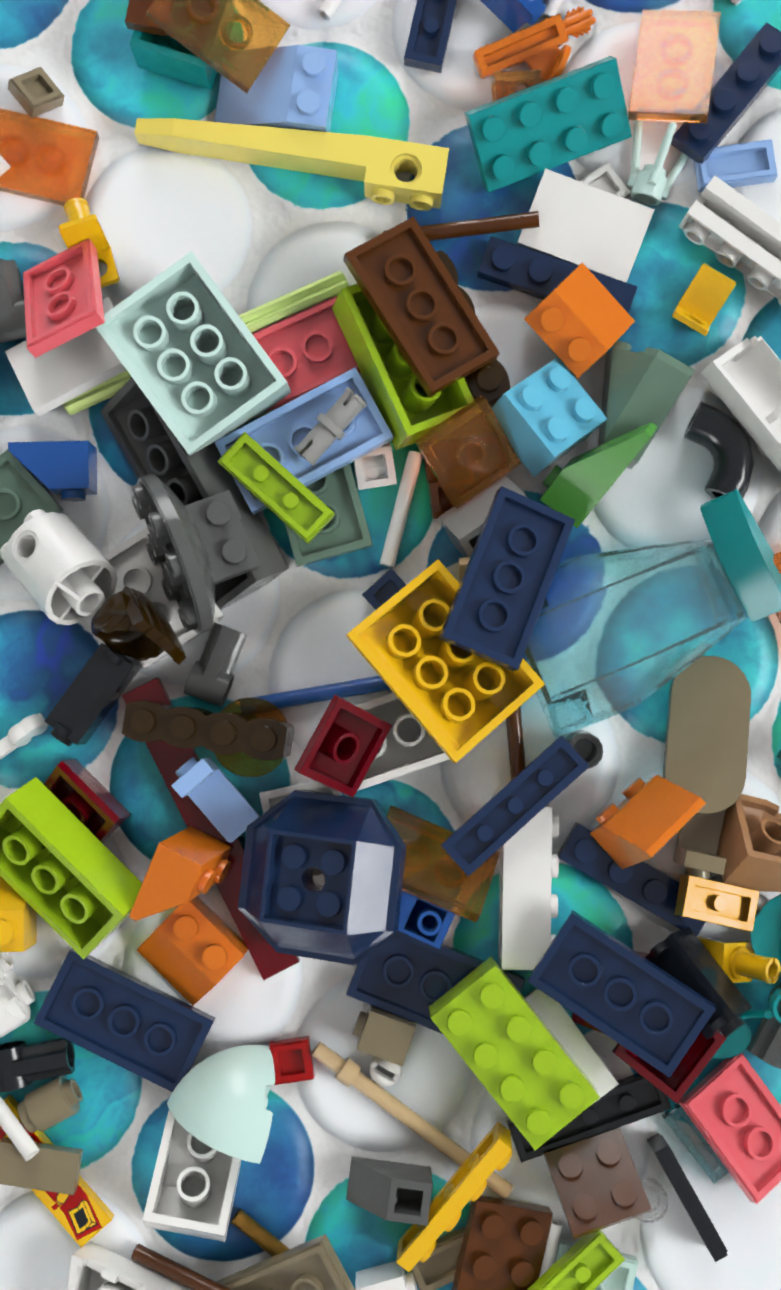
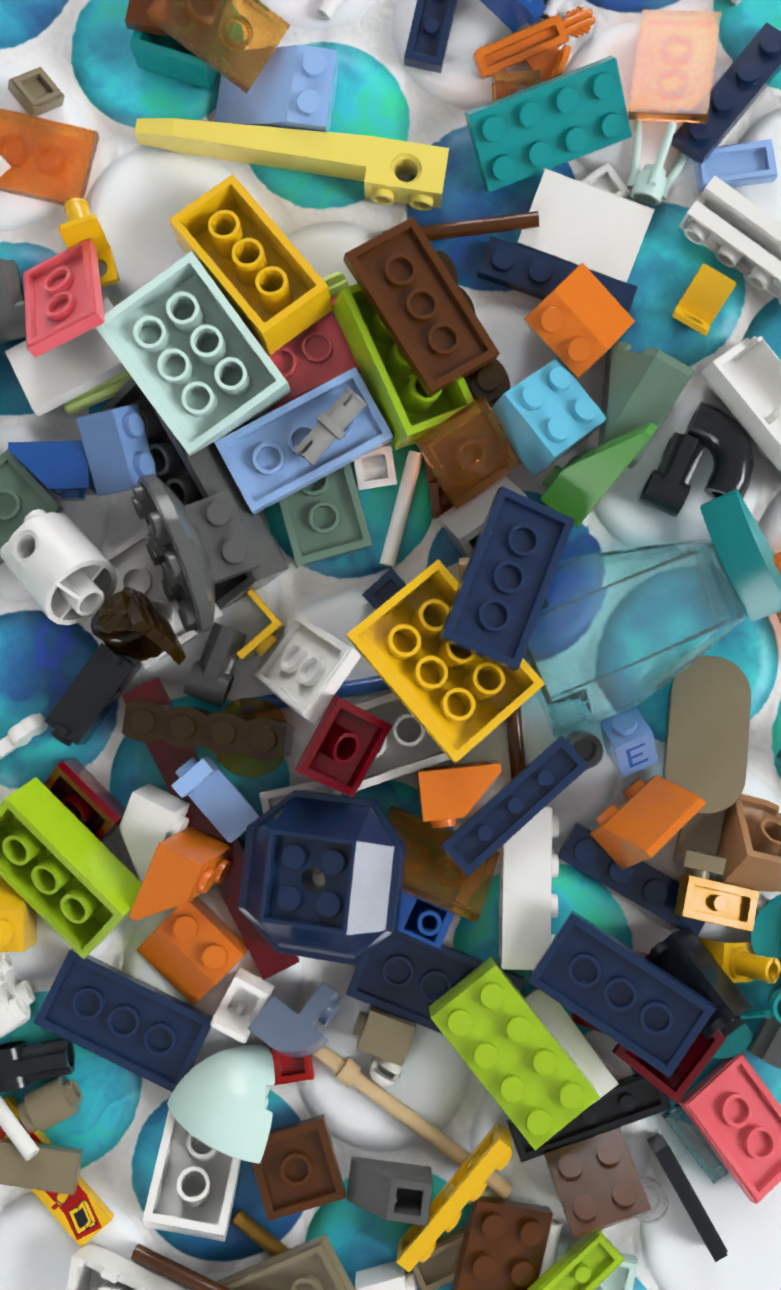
(116, 448): none -> medium blue brick
(148, 820): none -> white slope
(241, 1005): none -> white bracket
(252, 264): none -> yellow brick
(266, 639): none -> yellow bracket
(276, 488): lime tile -> none
(297, 1033): none -> sand blue brick
(299, 1169): none -> reddish brown plate
(306, 667): none -> white tile
(453, 790): none -> orange slope
(629, 742): none -> medium blue brick
(668, 484): none -> black piece

